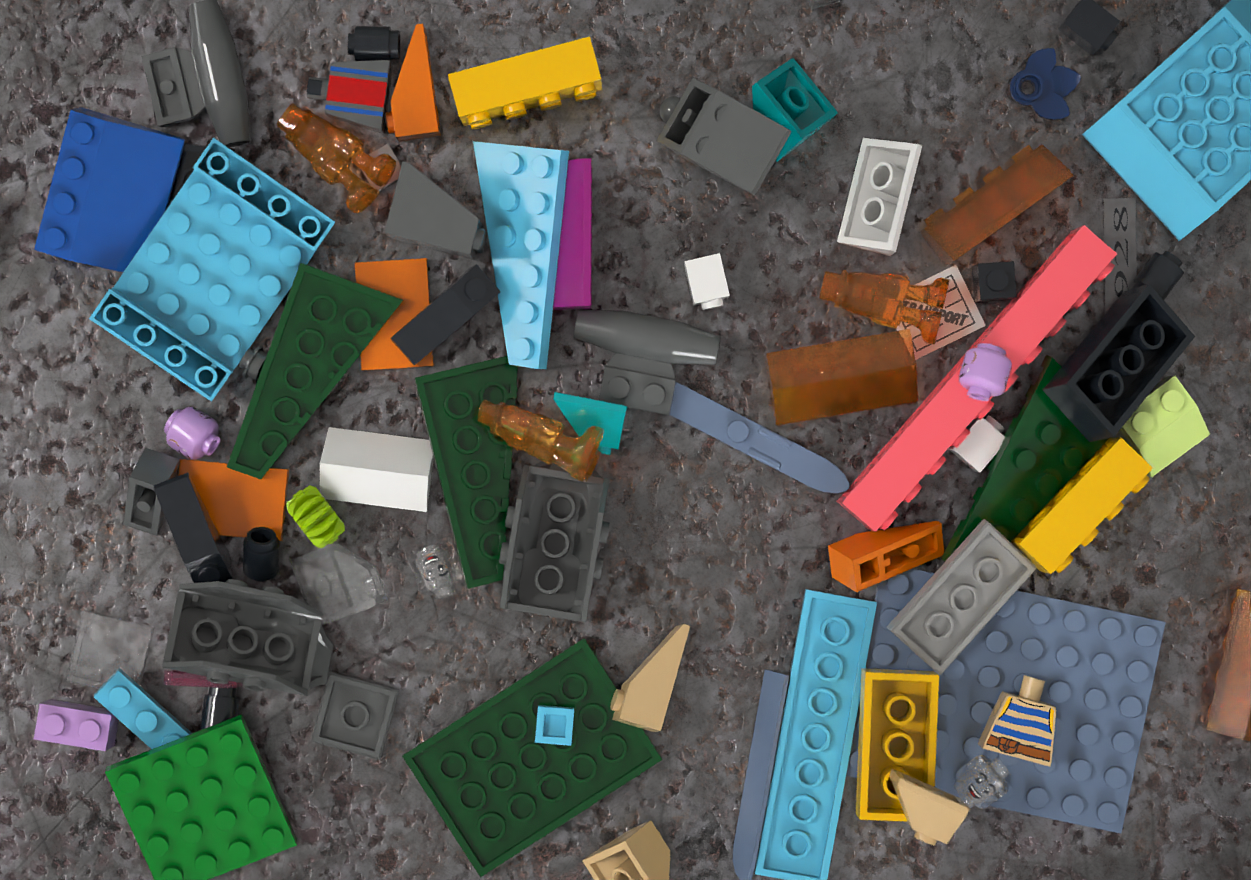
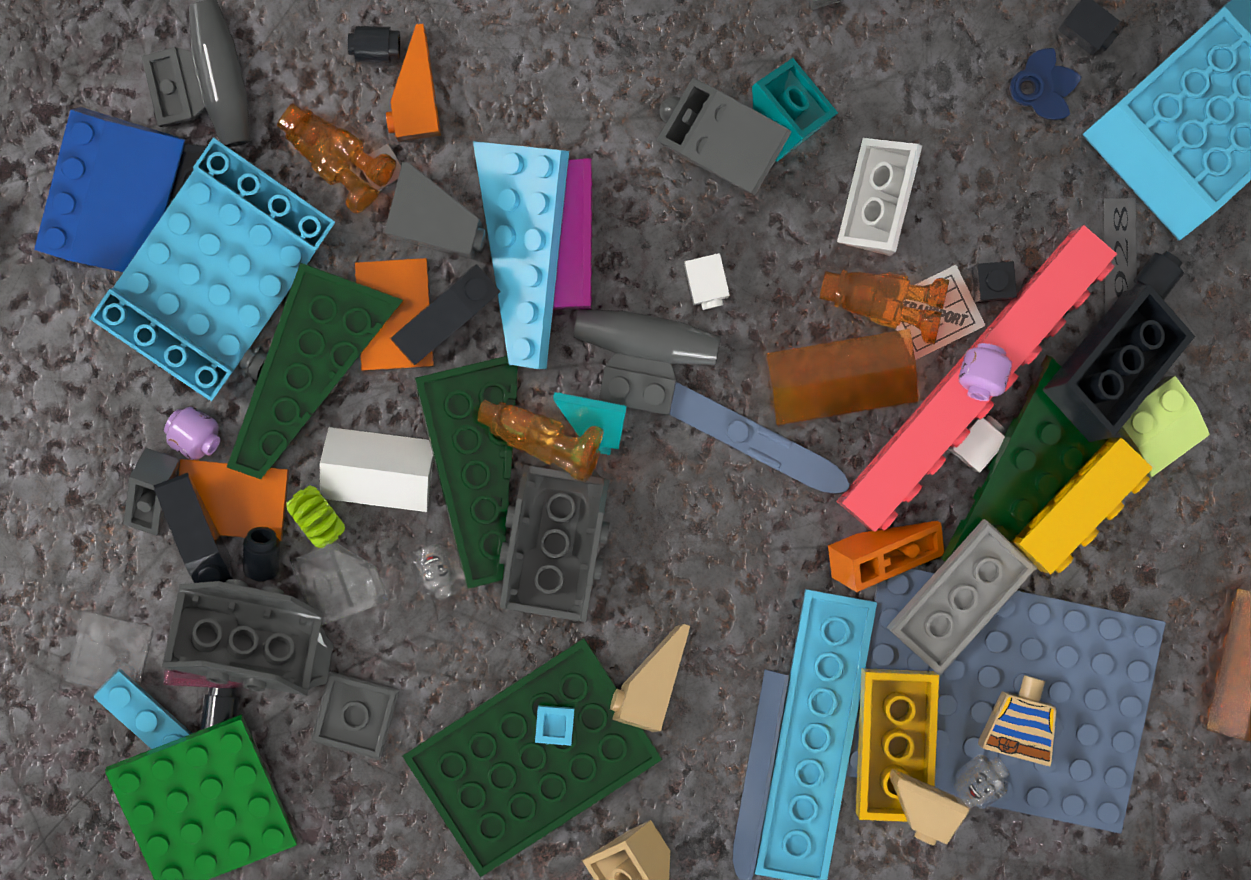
(76, 725): lavender brick -> none
(355, 92): torso -> none
(526, 82): yellow brick -> none
(994, 204): clear orange slope -> none

